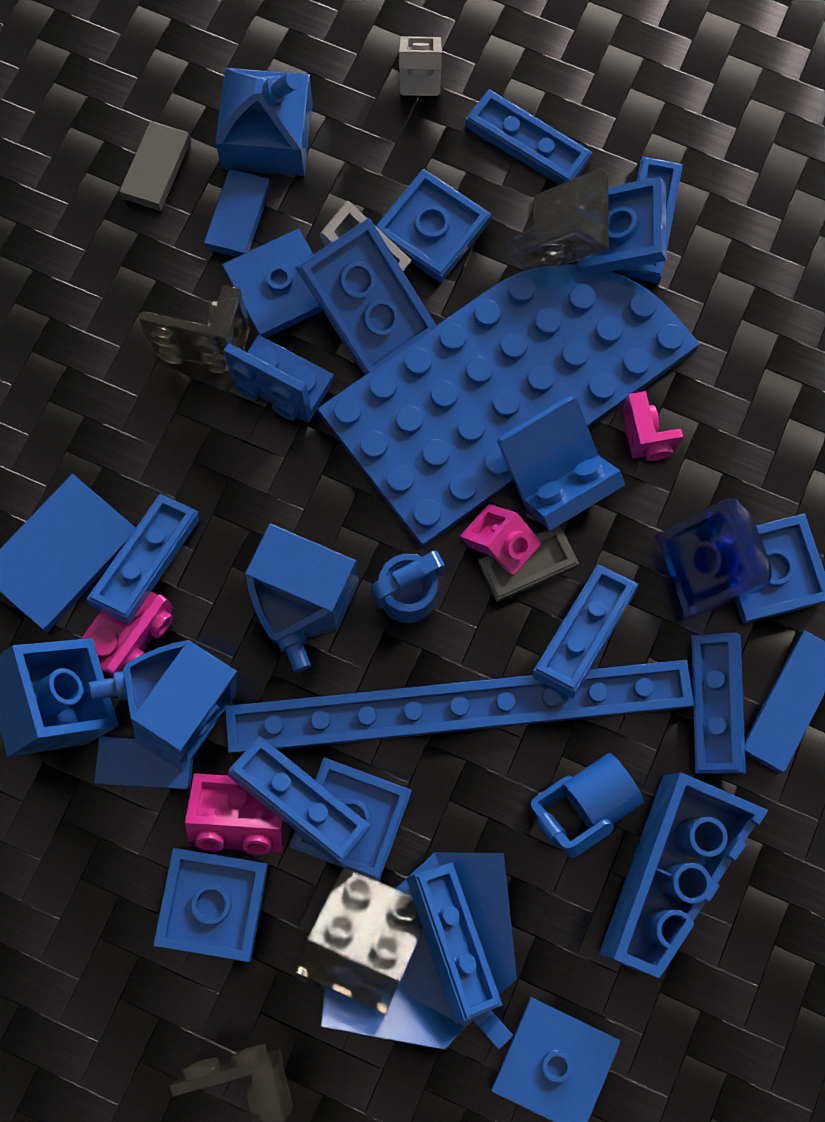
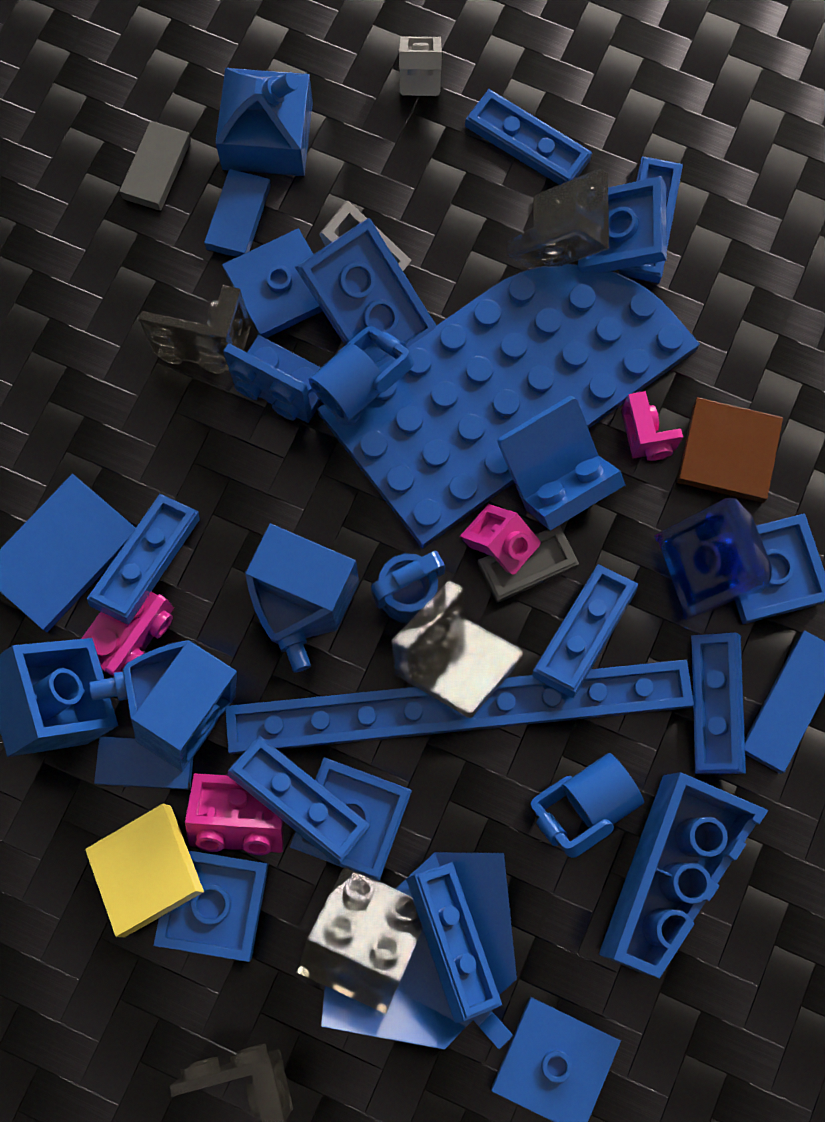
(143, 870): none -> light yellow tile
(352, 377): none -> blue piece
(433, 224): blue plate -> none
(452, 655): none -> clear smoke bracket
(730, 450): none -> reddish brown tile

